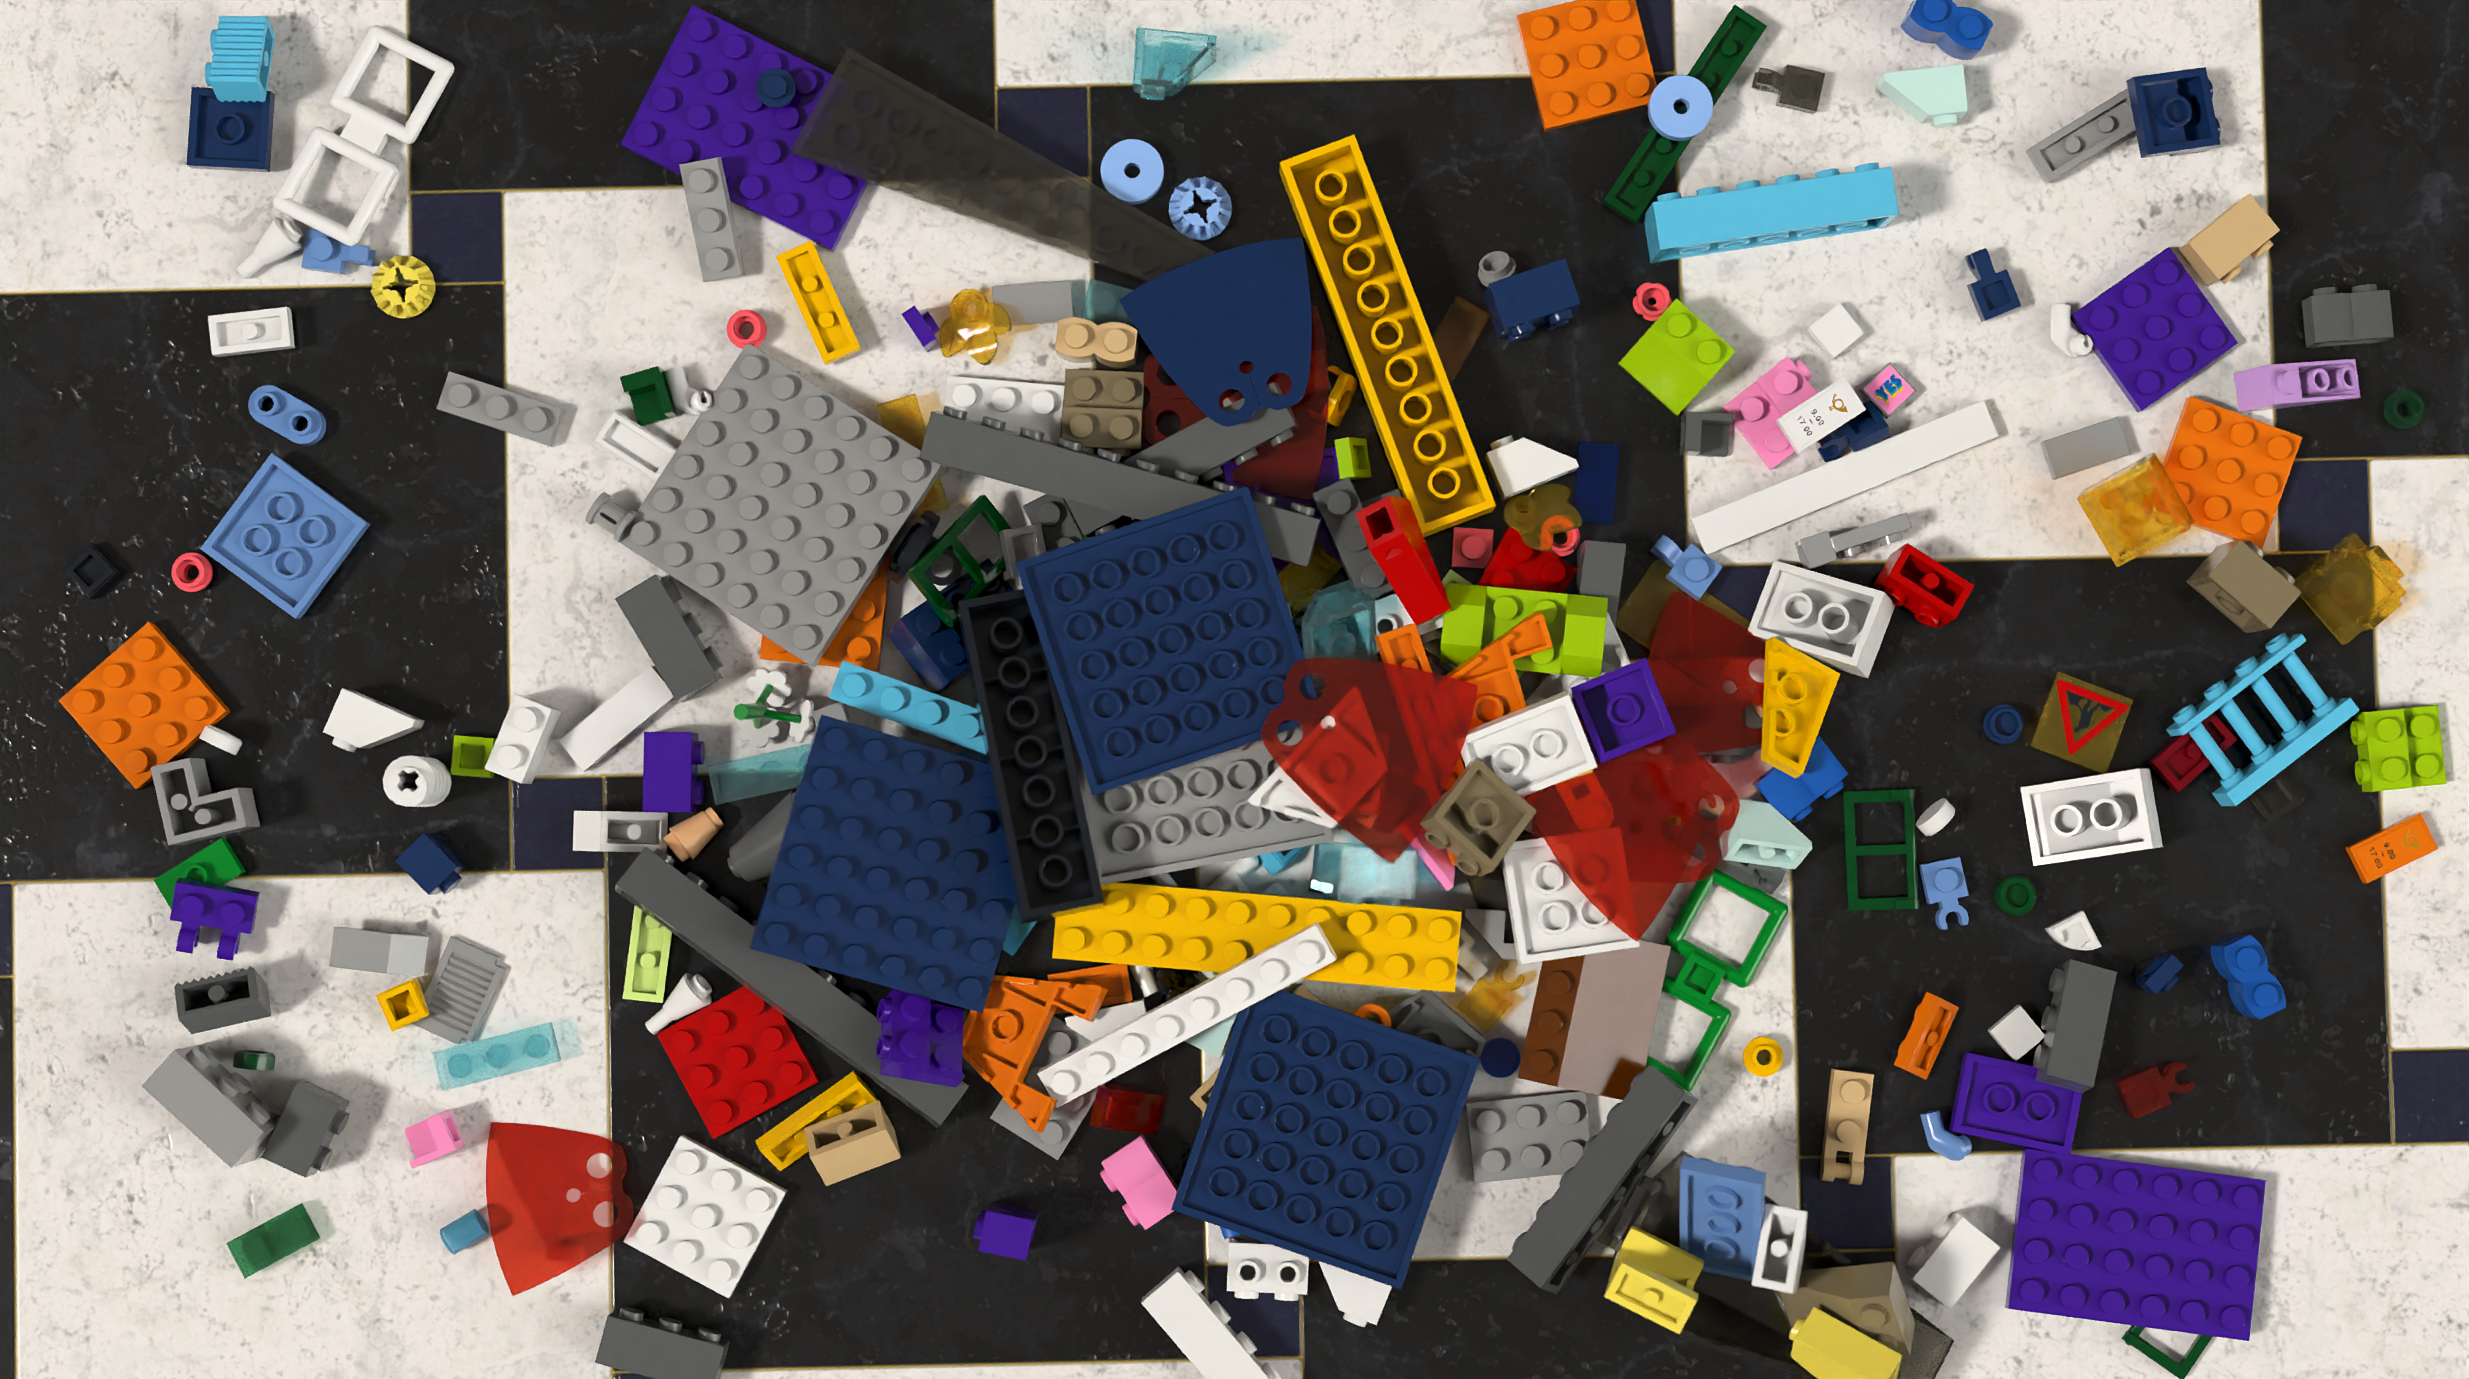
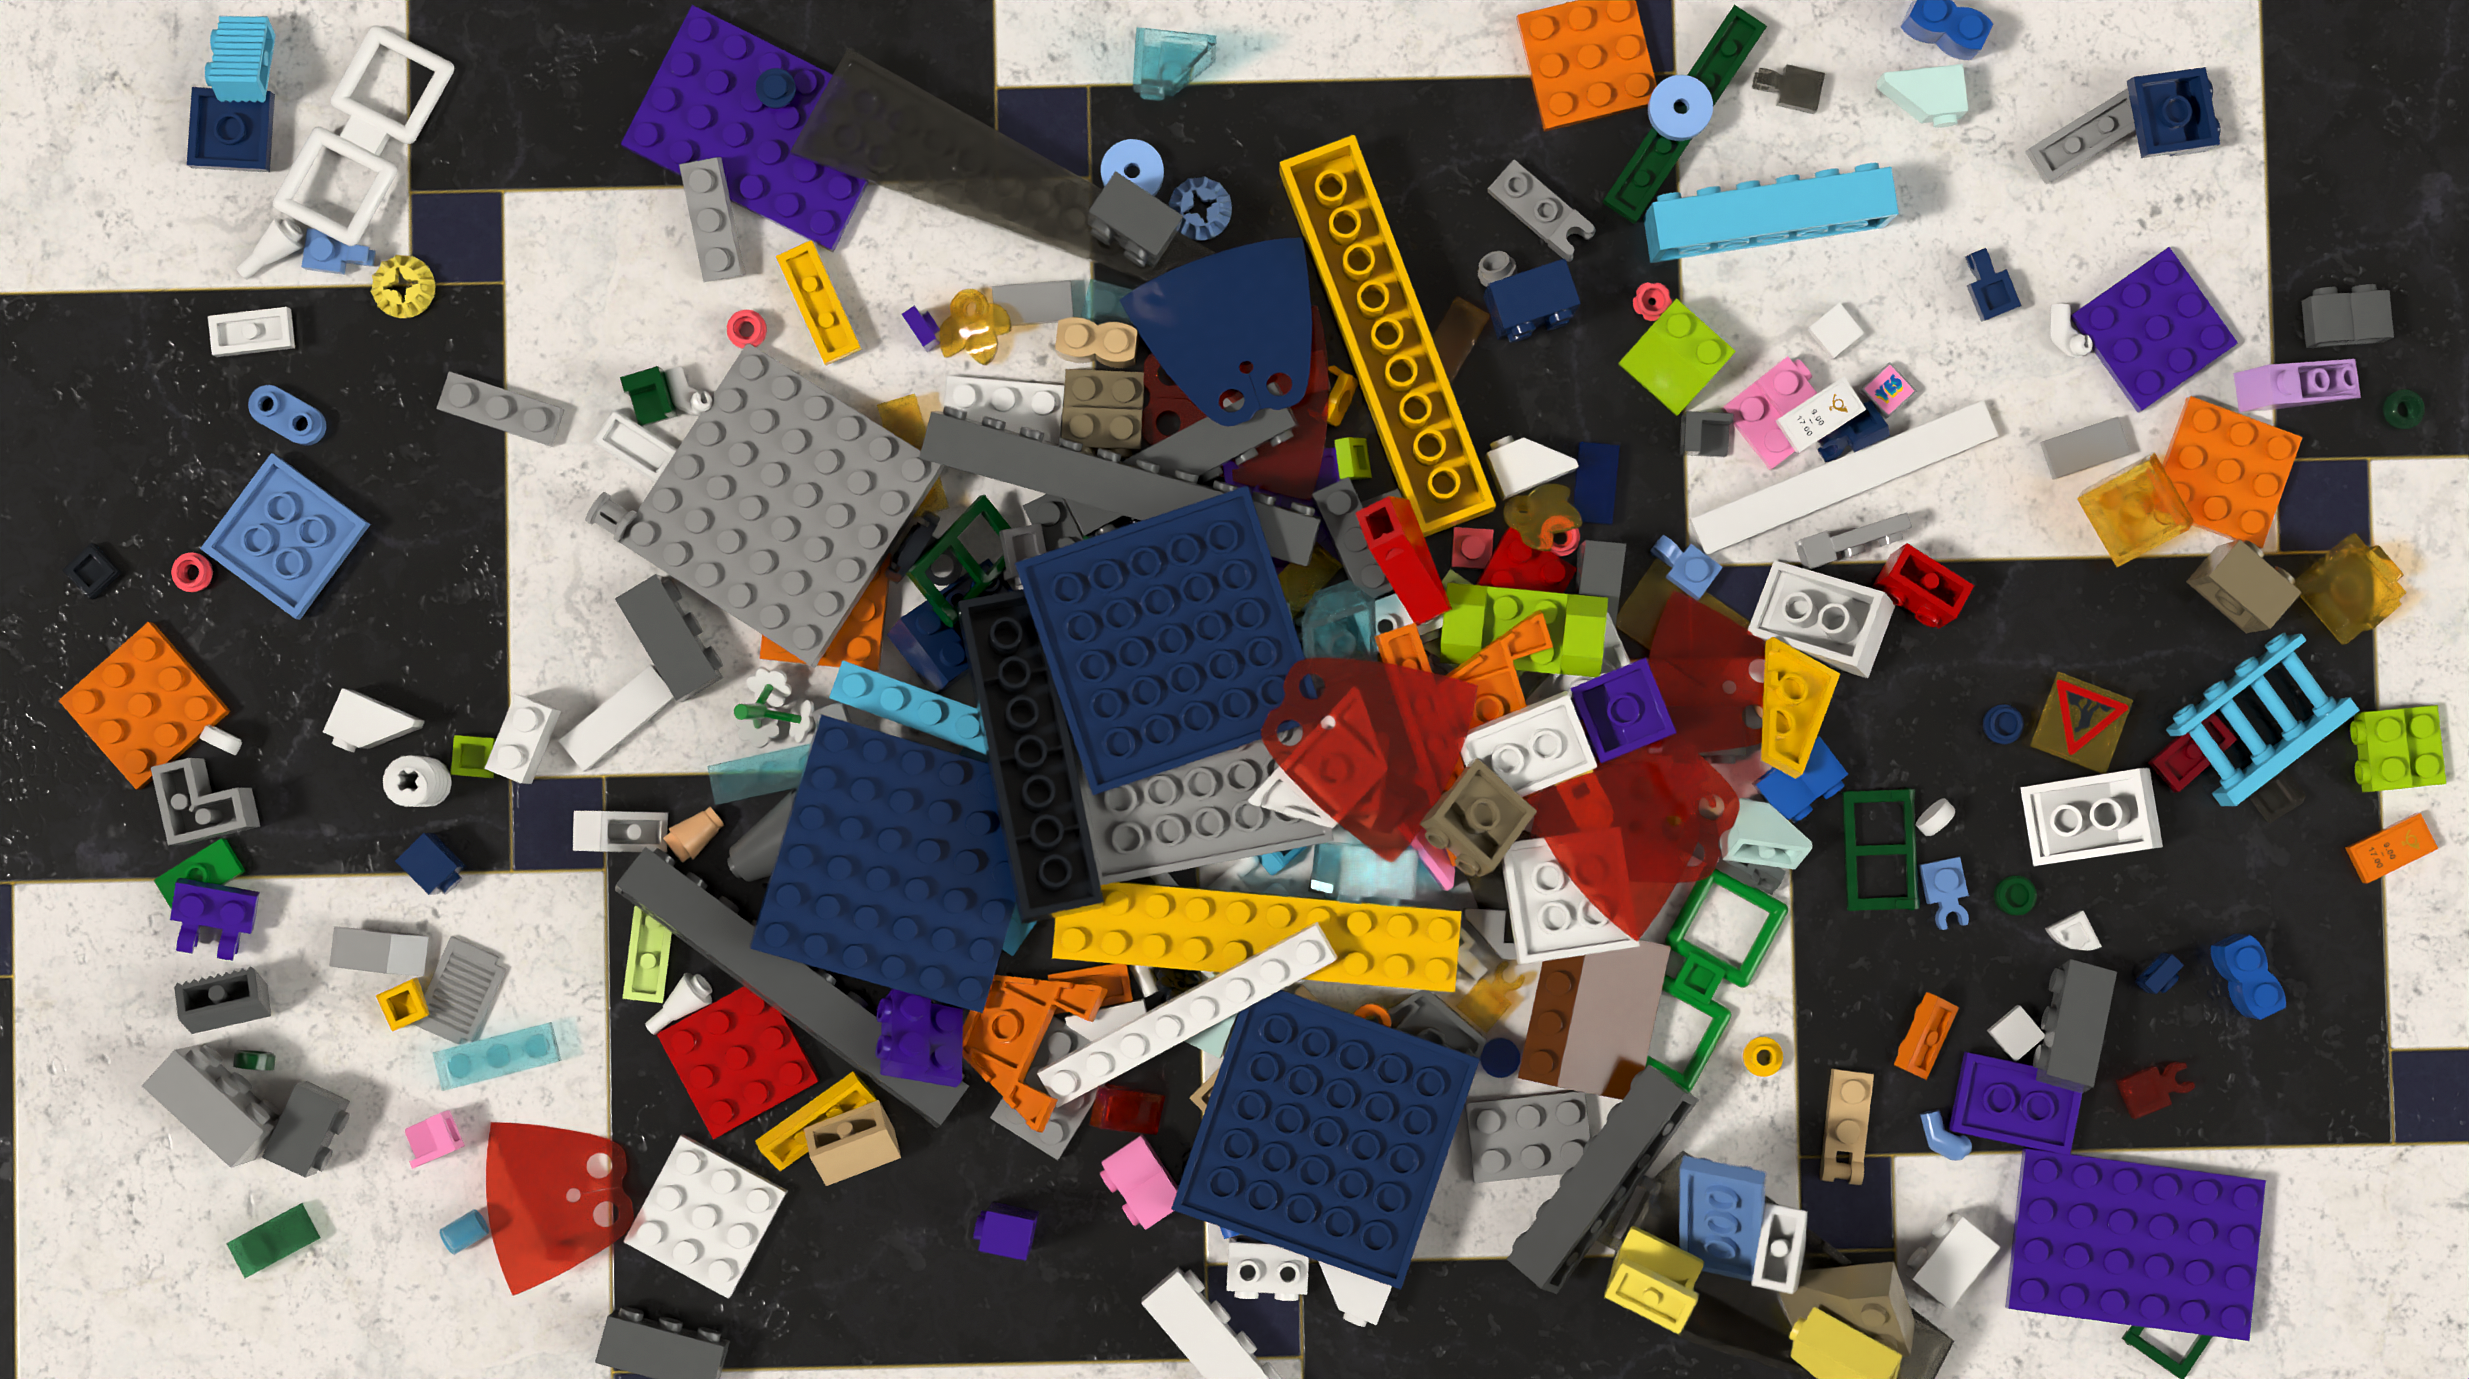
(672, 772): dark purple brick -> none
(1133, 221): none -> dark grey brick
(1540, 209): none -> light grey plate
(2229, 240): tan brick -> none

